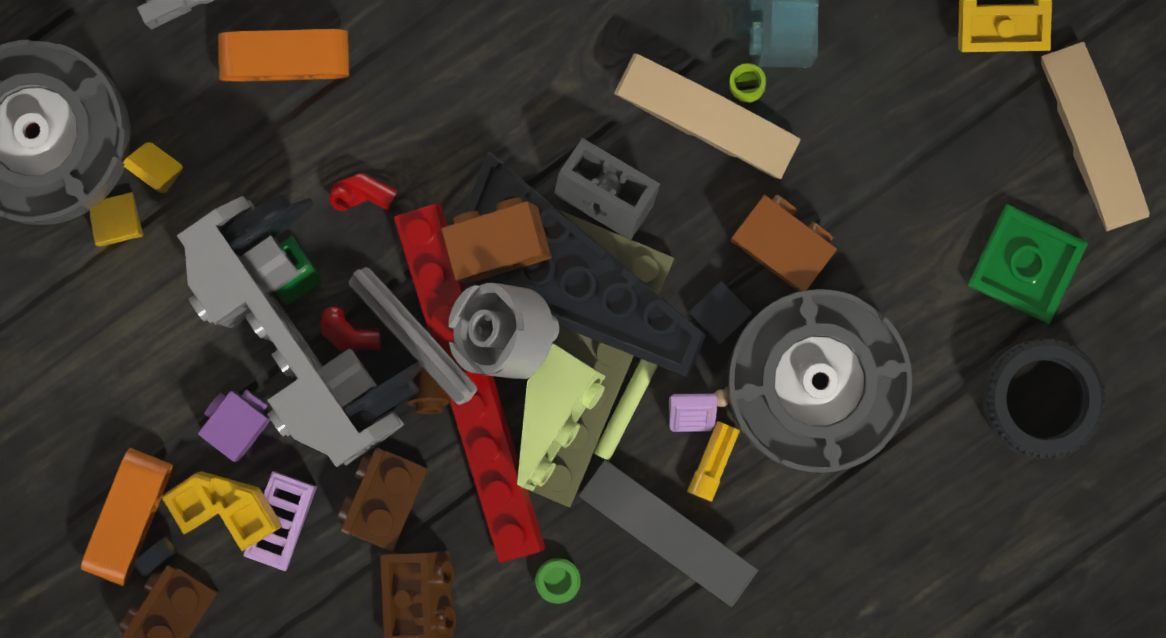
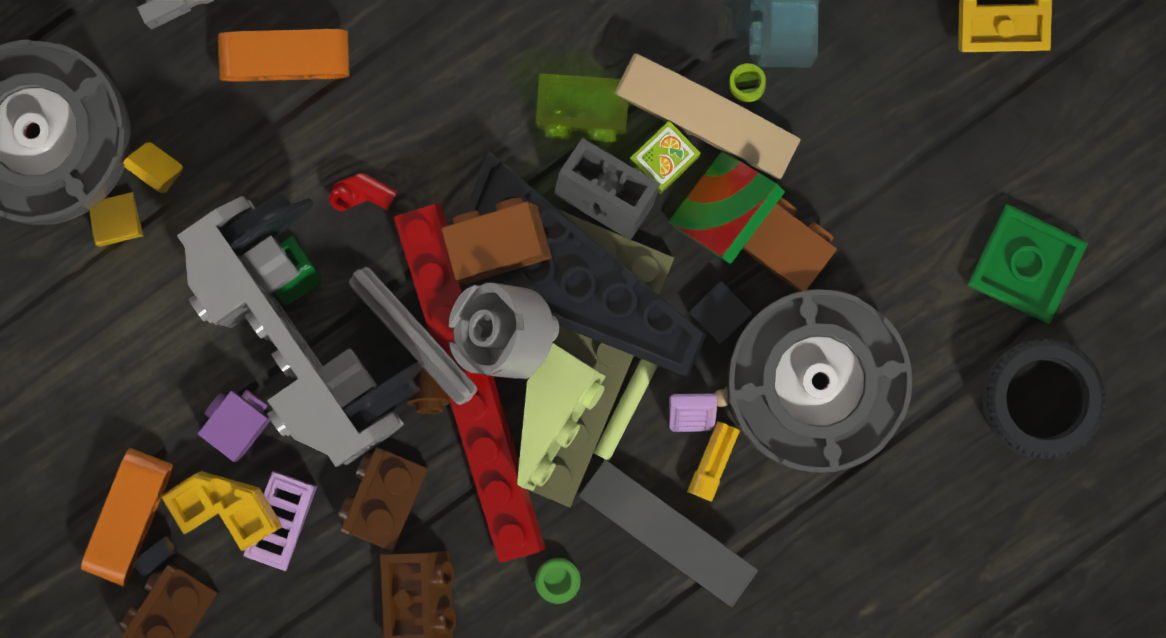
(344, 336): red arm -> none
(580, 105): none -> clear neon green bracket
(665, 156): none -> brick
(726, 207): none -> green tile
(1095, 136): tan slope -> none

